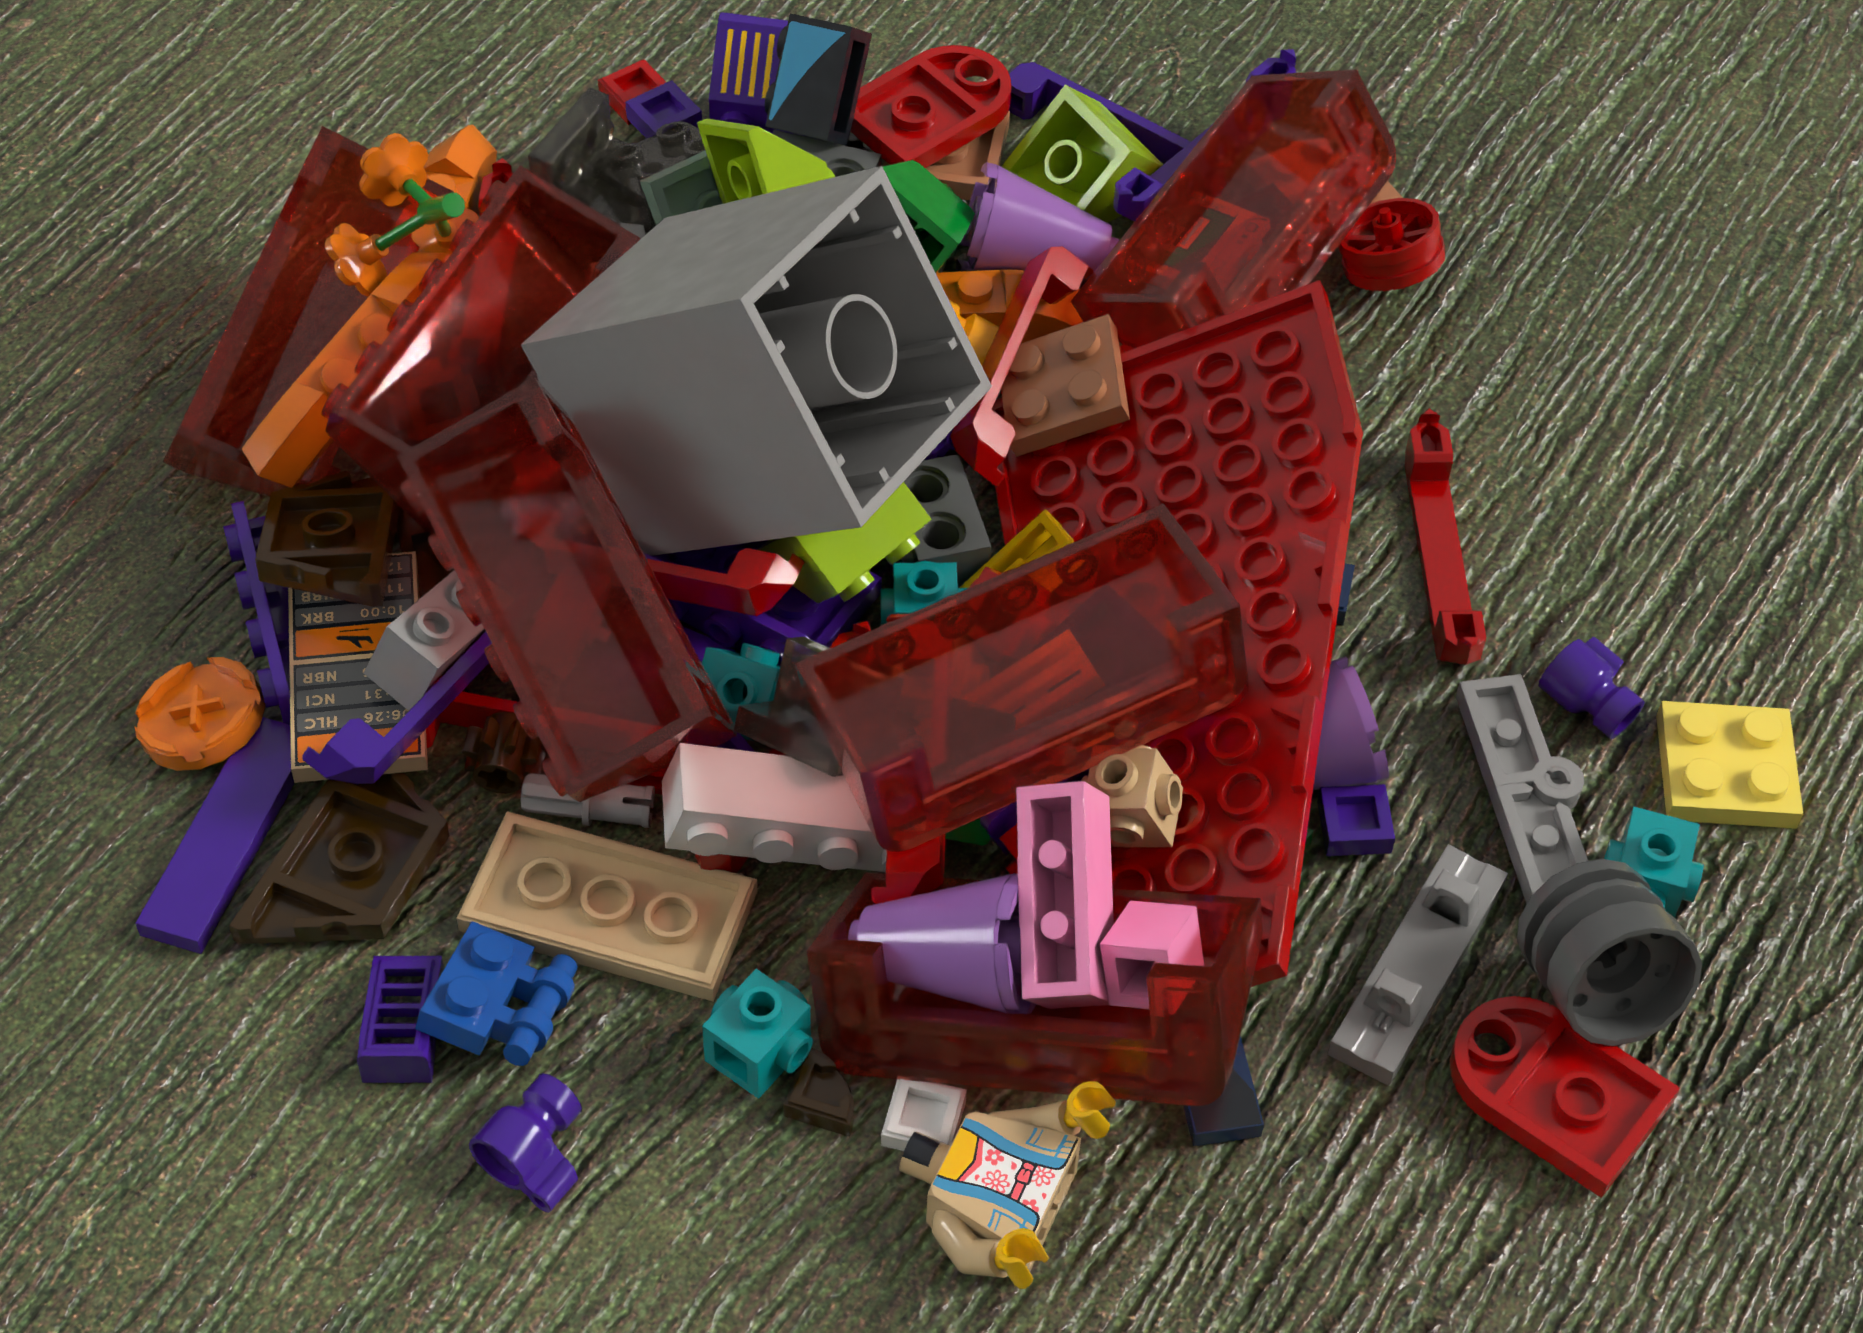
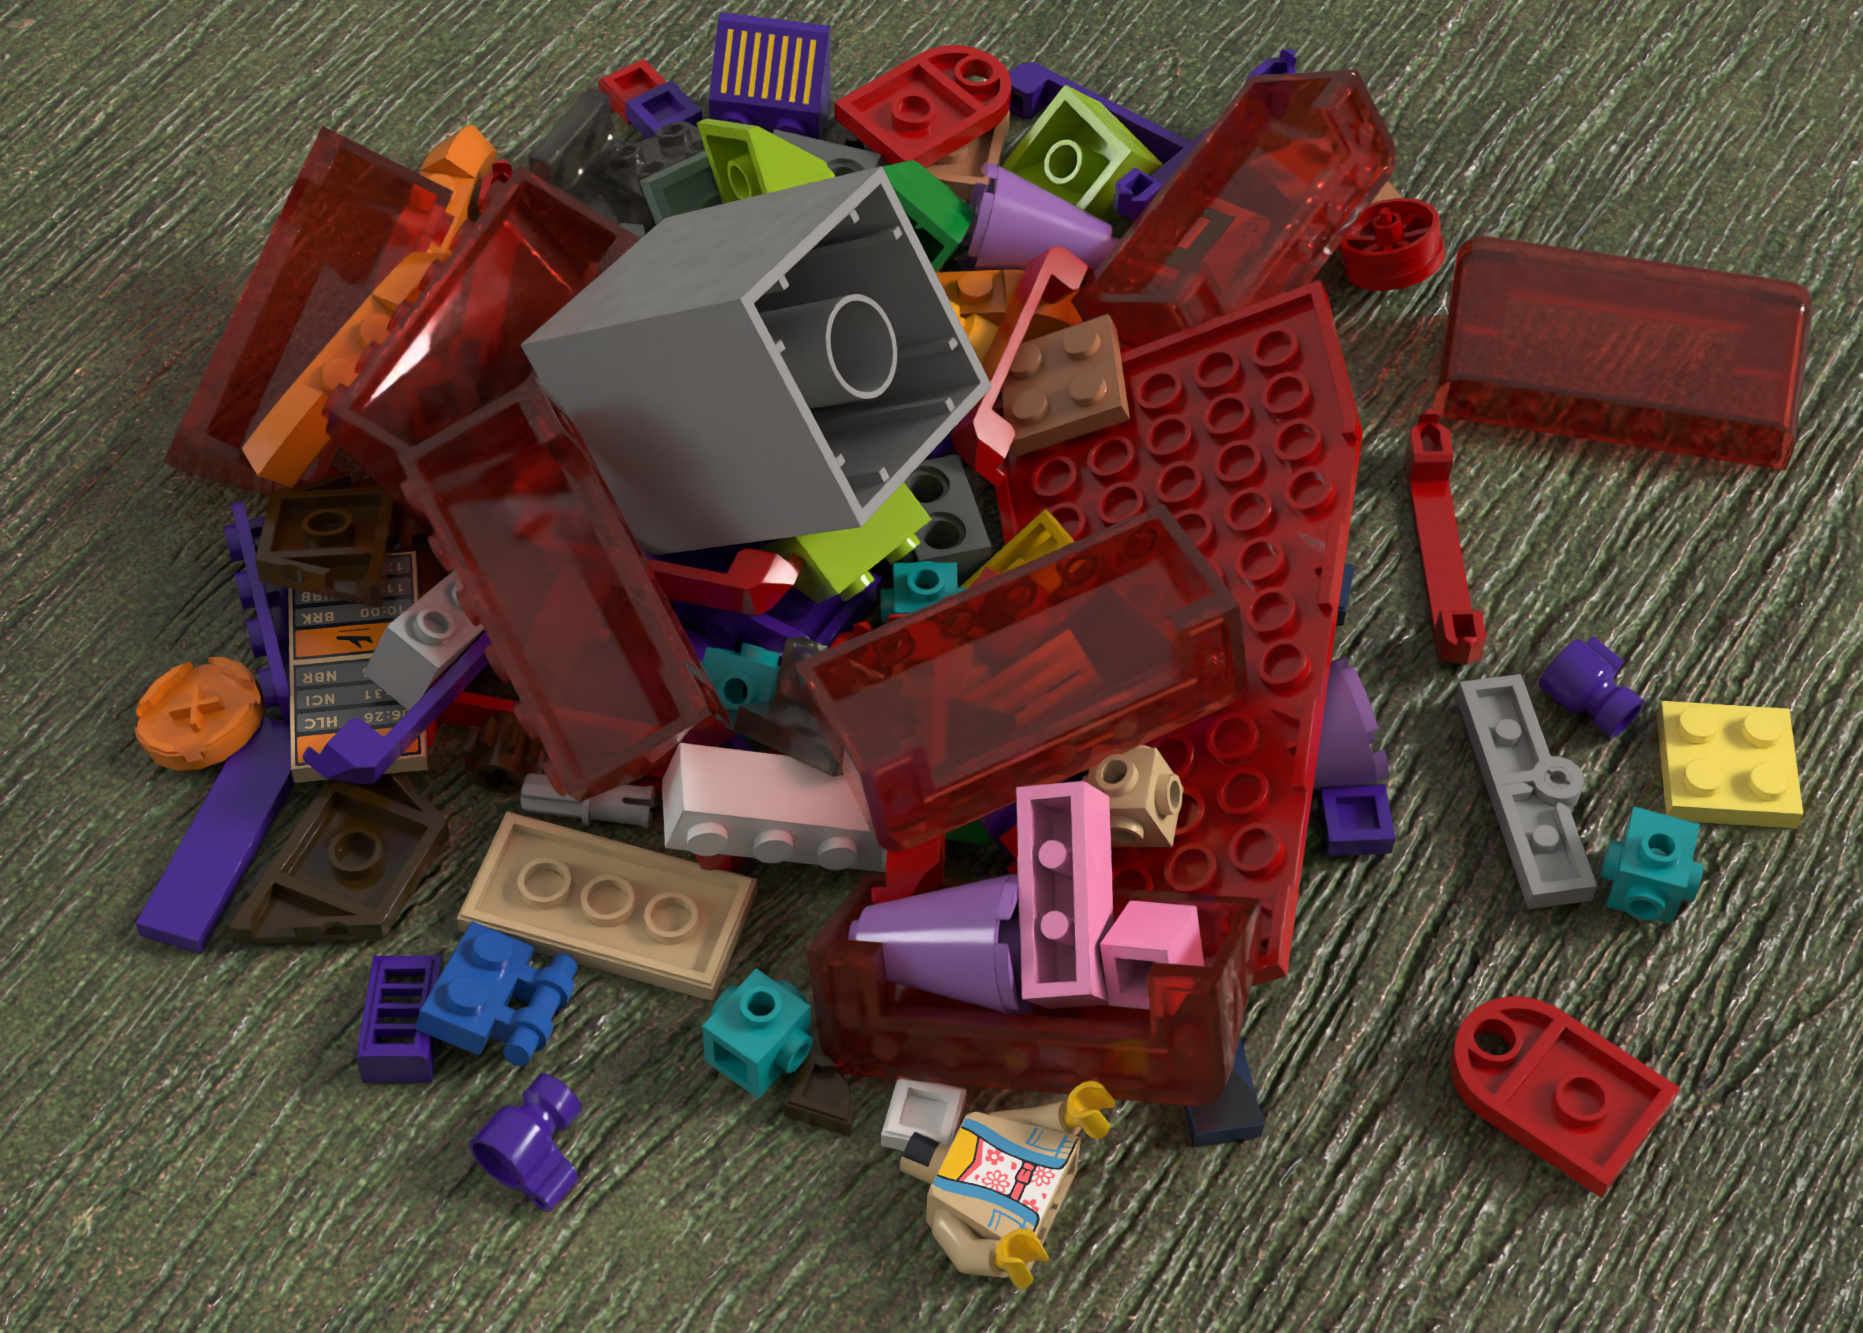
(392, 175): orange plant -> none
(817, 79): black brick -> none
(1417, 965): light grey hinge -> none
(1608, 952): dark grey wheel -> none
(1624, 351): none -> clear red windscreen

